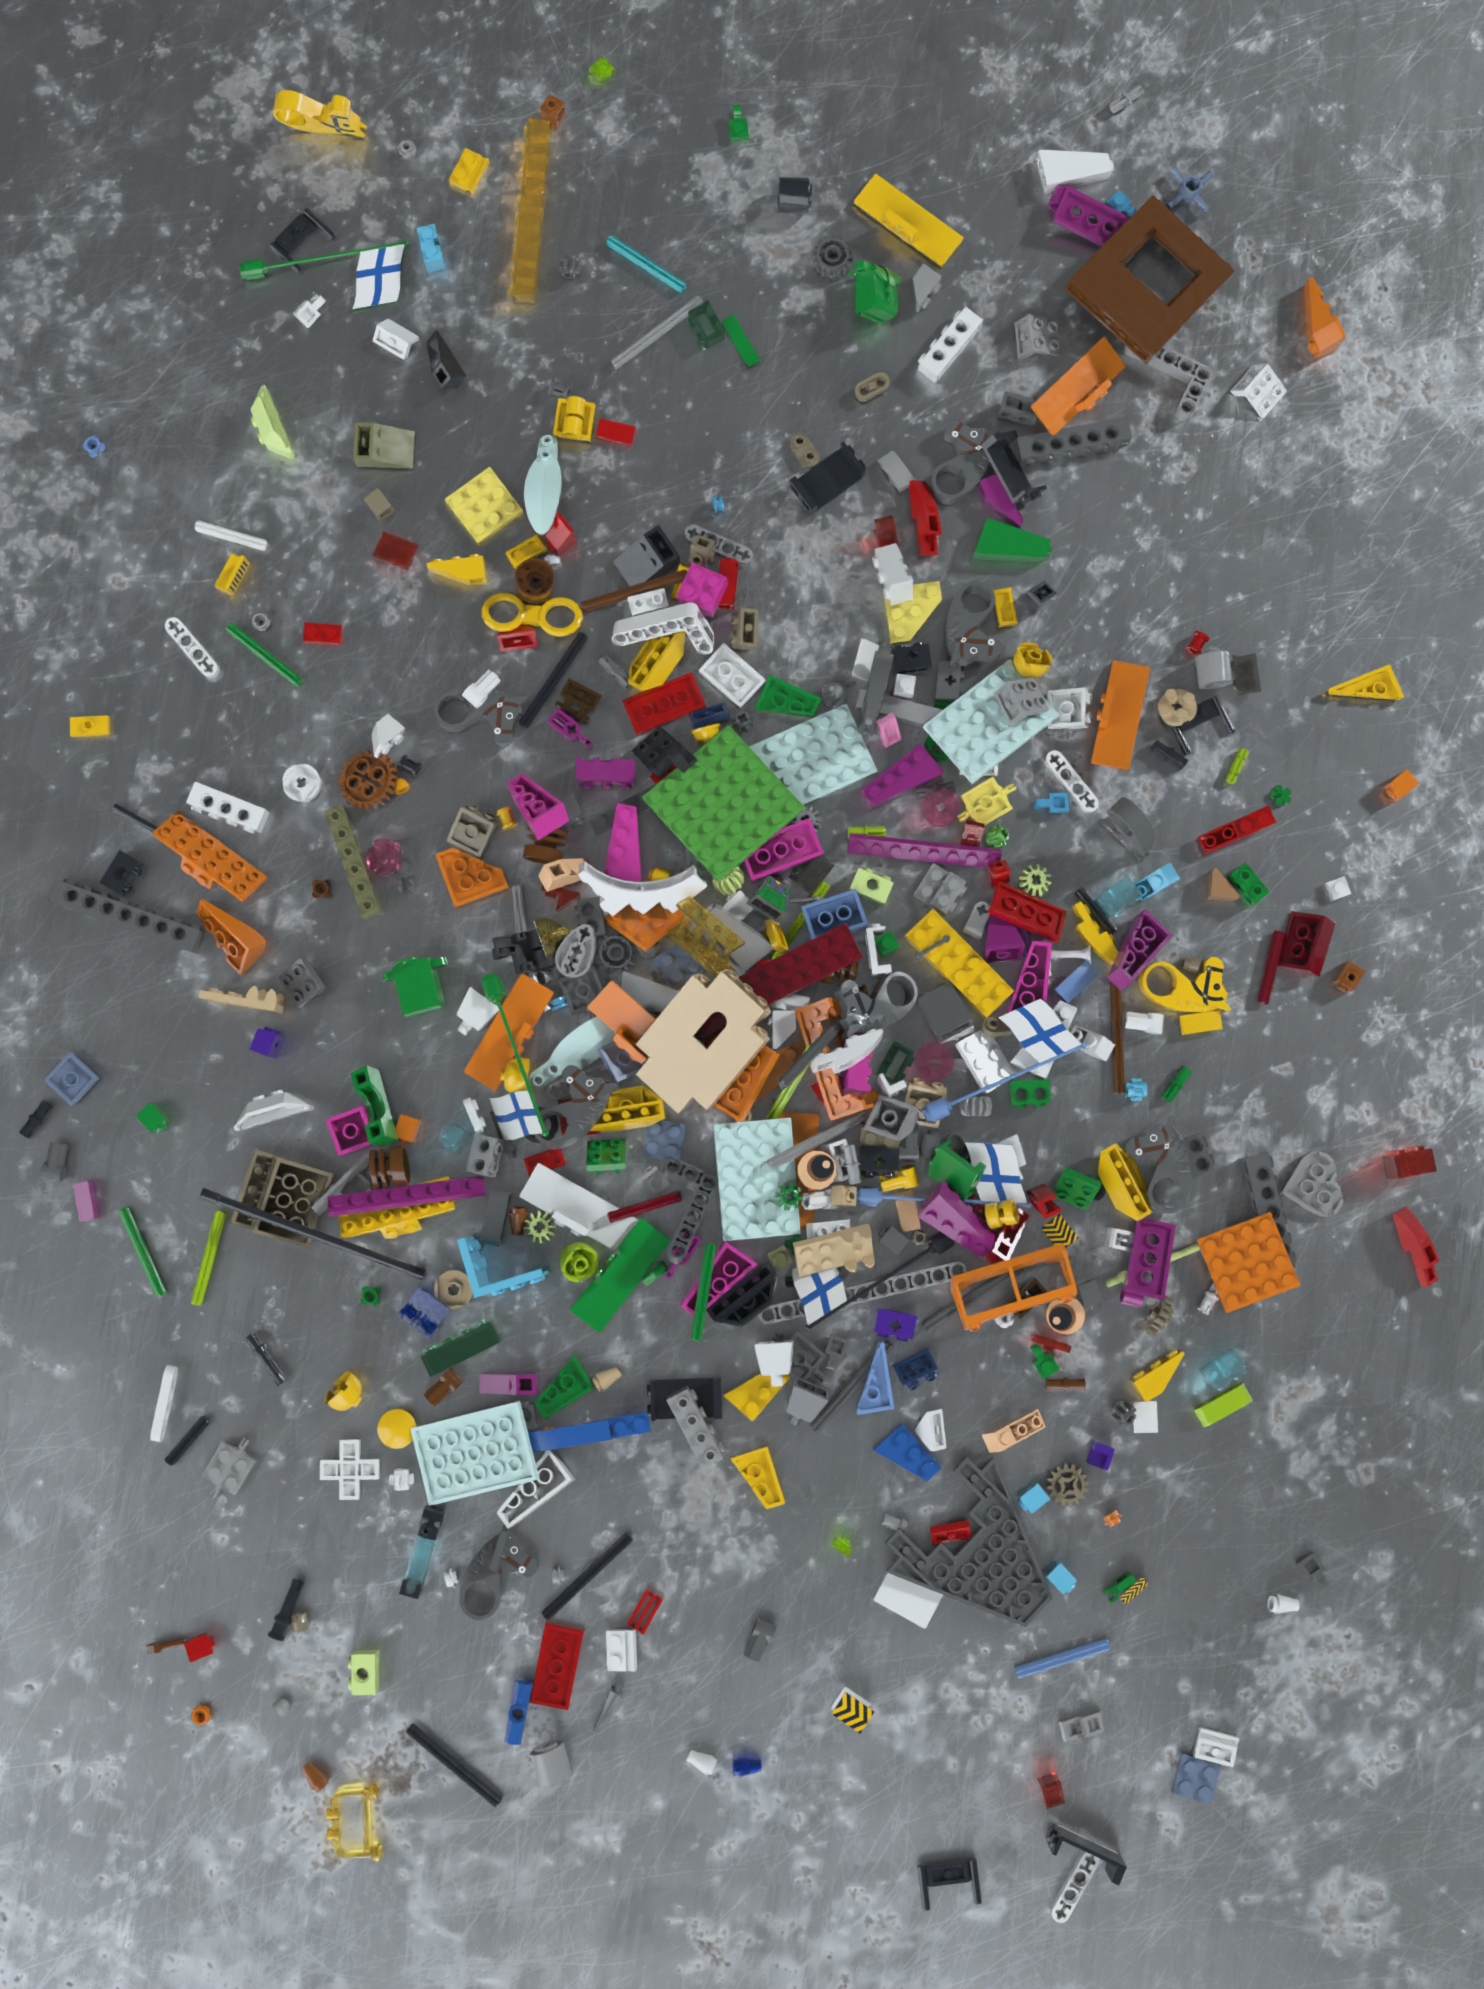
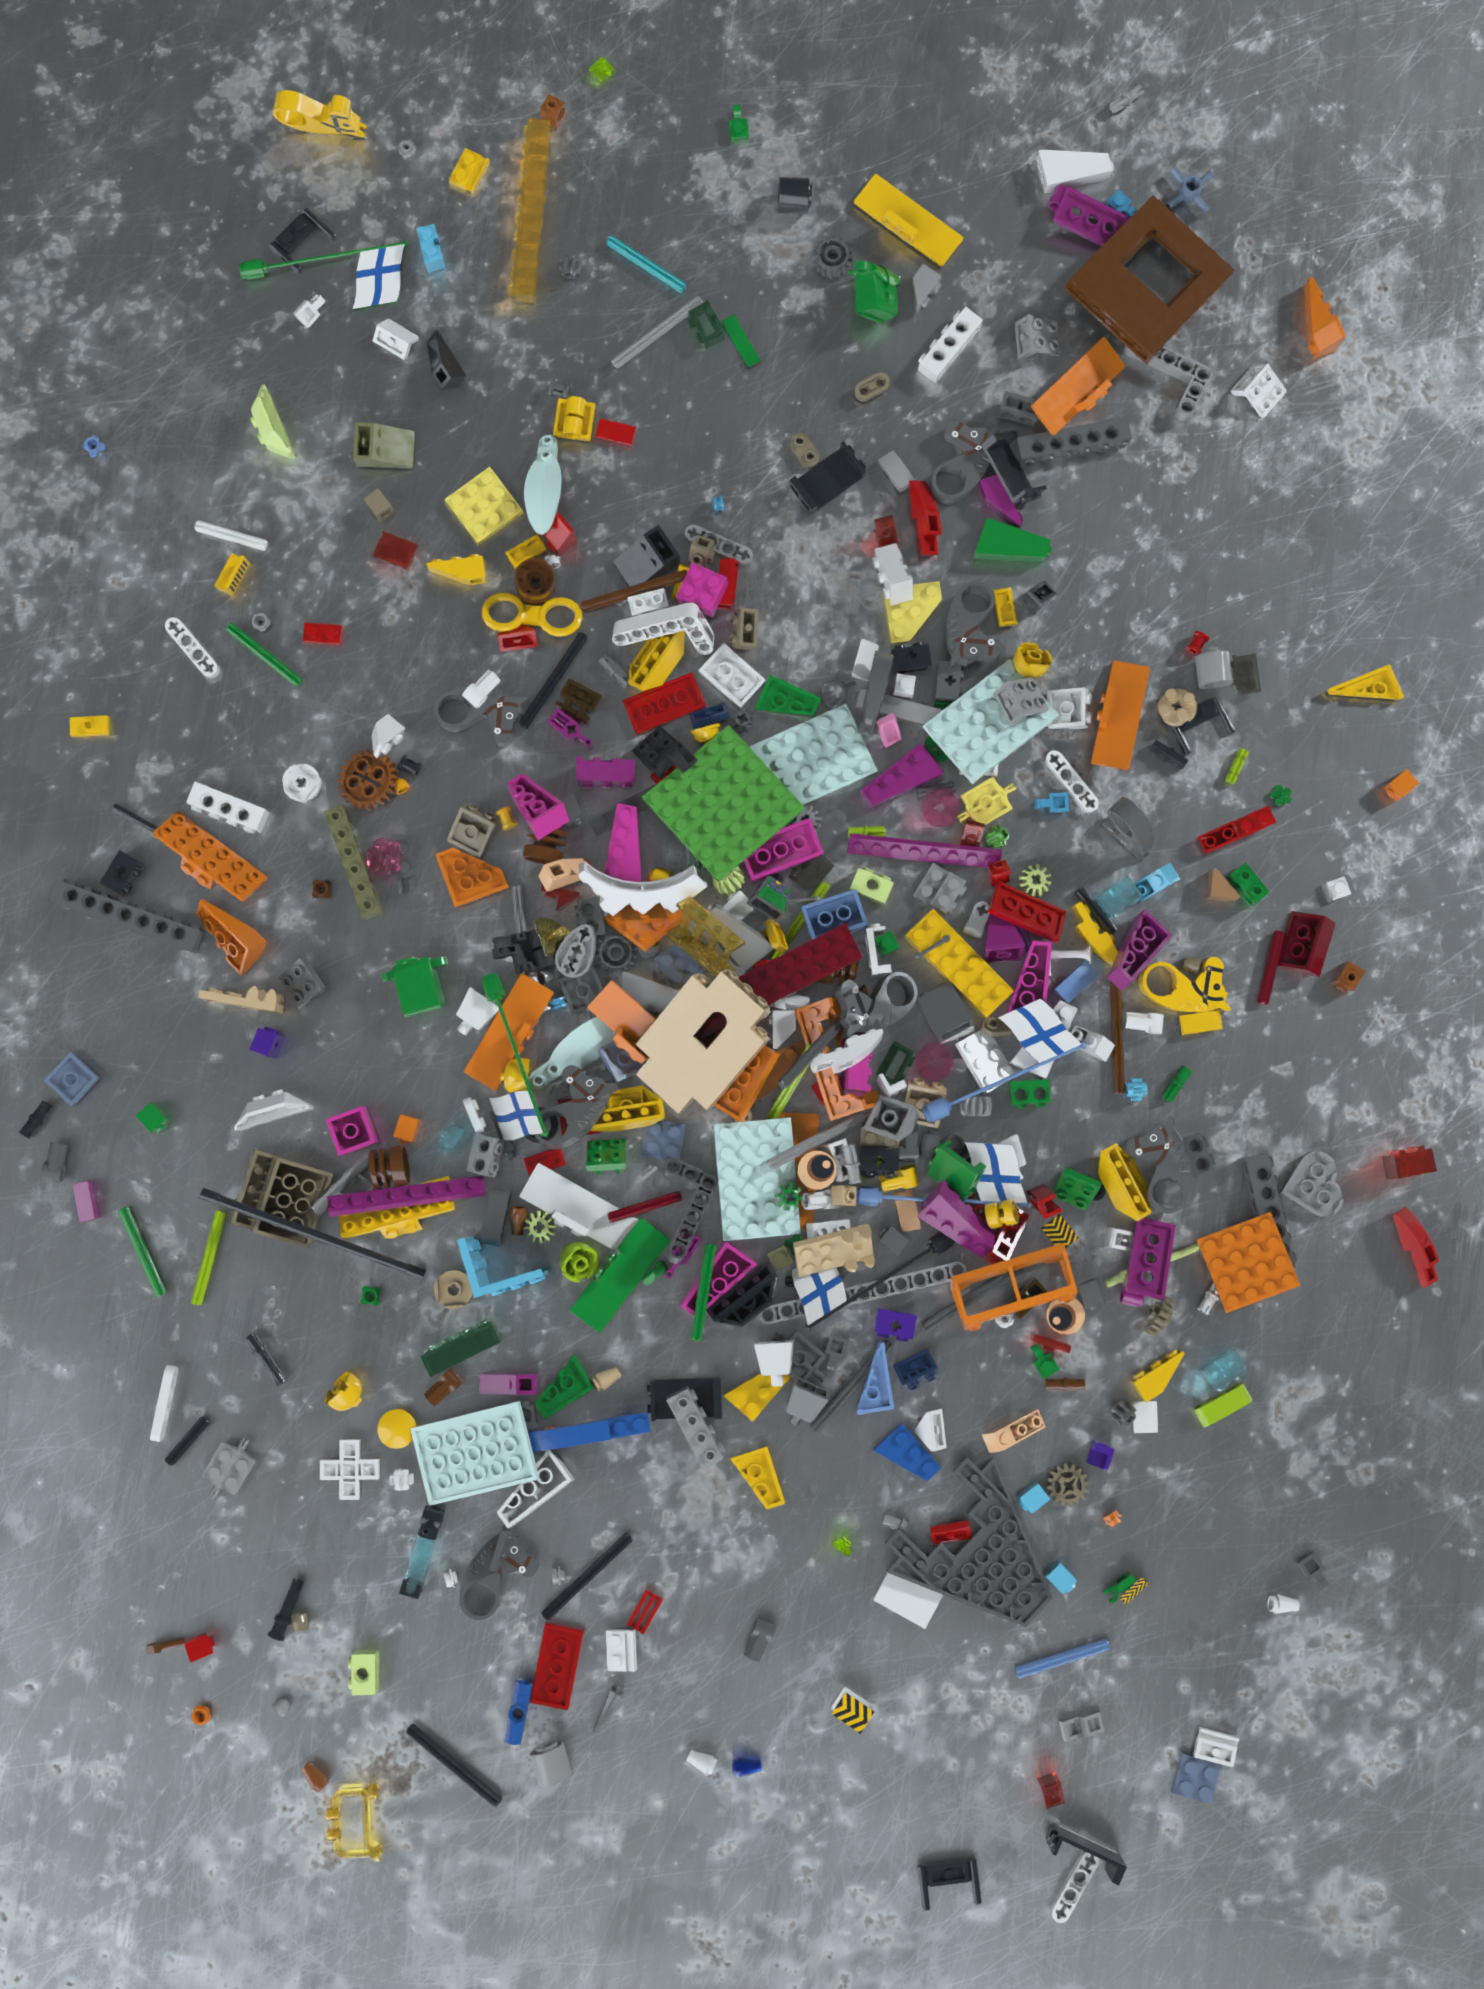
(369, 1086): green arch -> none
(423, 1312): clear blue hinge -> none
(915, 1233): dark tan hose -> none

